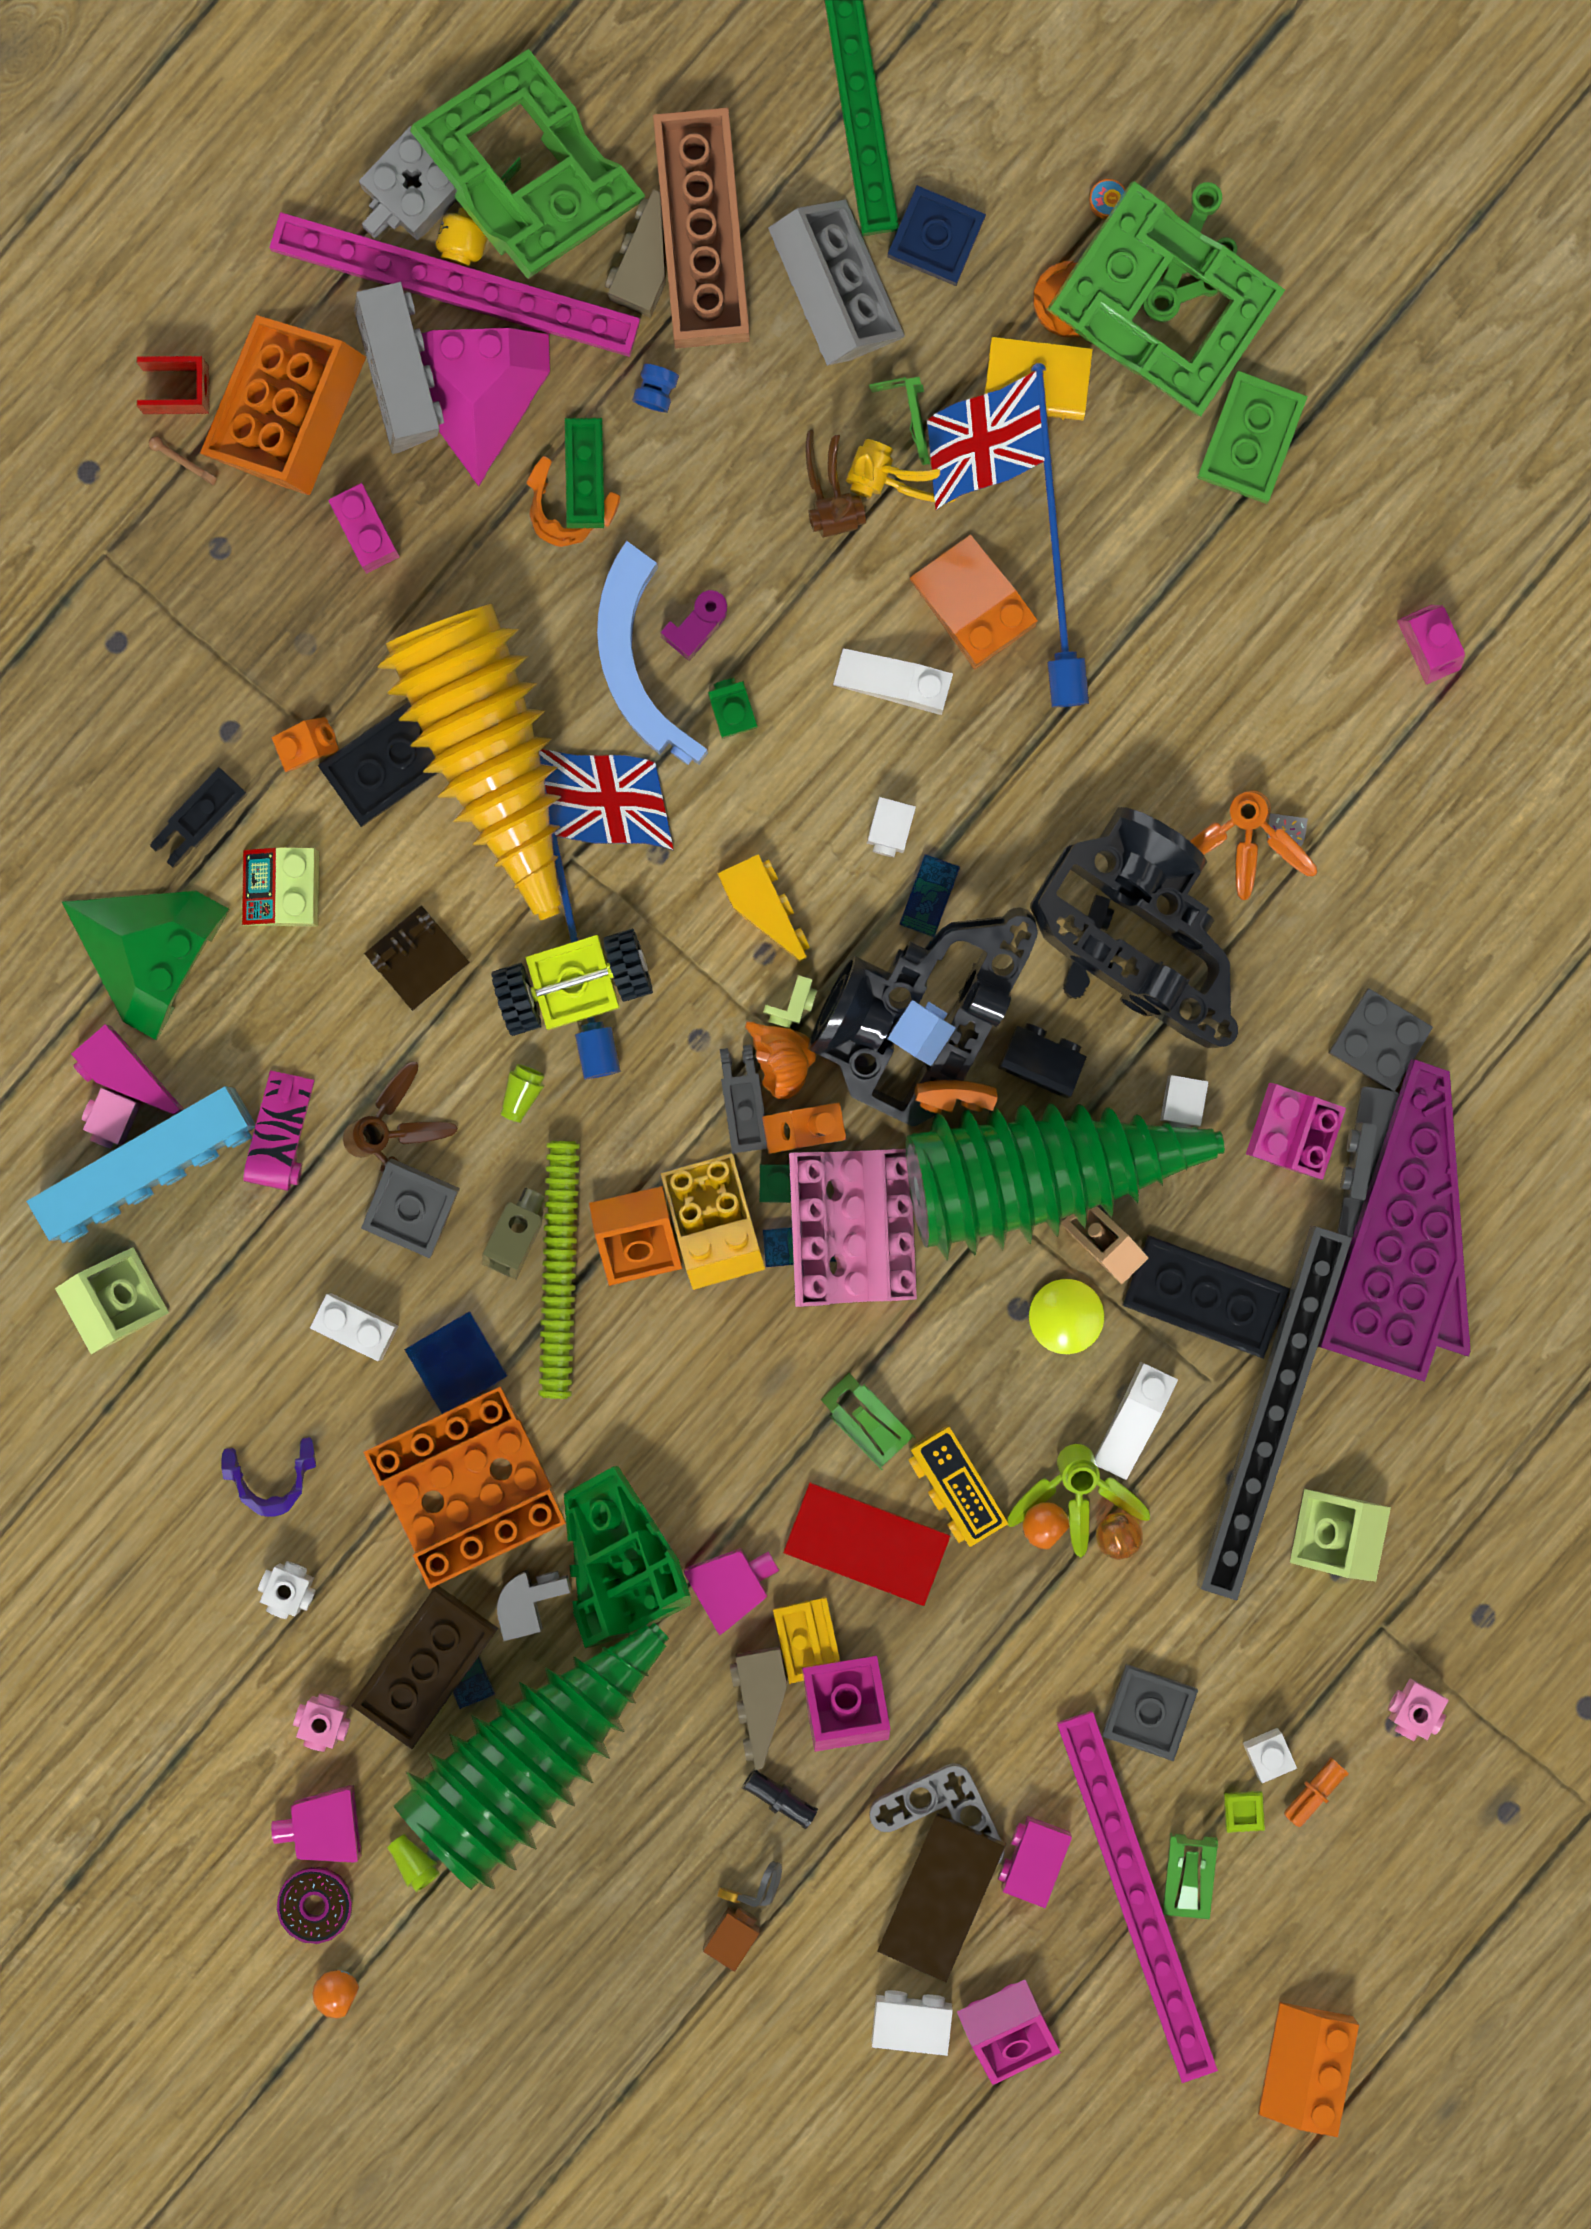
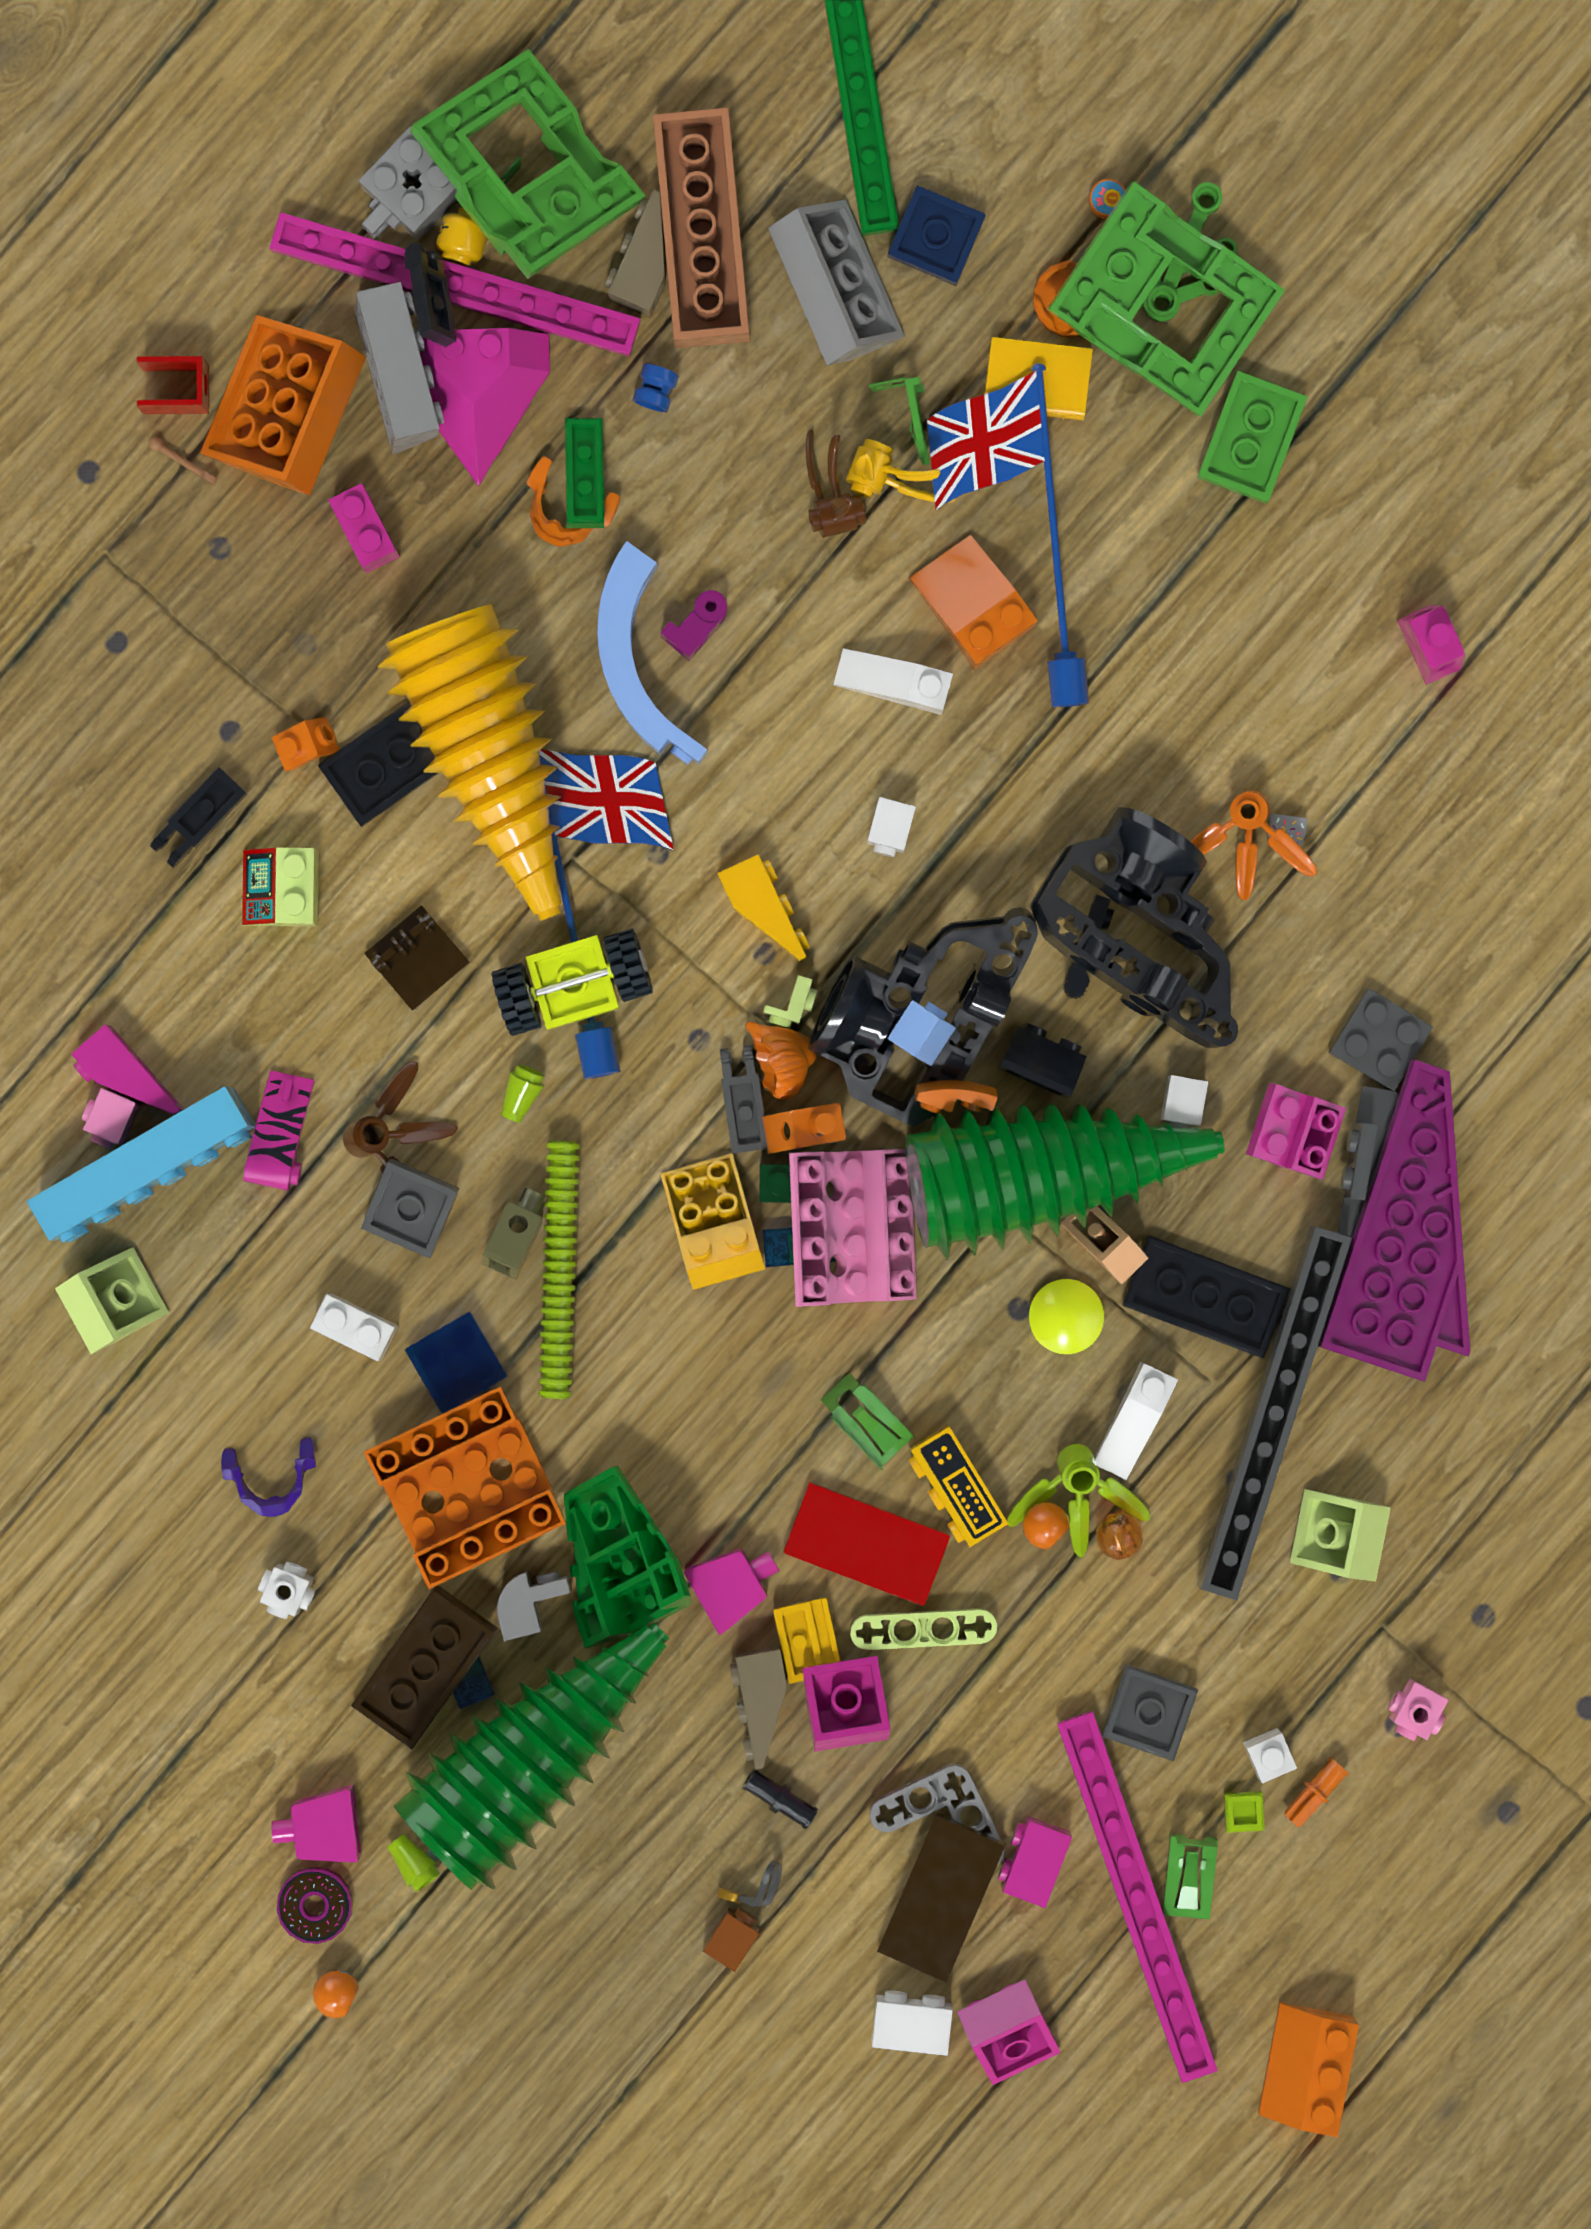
(145, 948): green wedge -> none
(331, 1712): bright pink brick -> none
(430, 294): none -> black hinge
(635, 1235): orange slope -> none
(732, 708): green bracket -> none
(923, 1622): none -> yellowish green beam
(929, 896): tile -> none

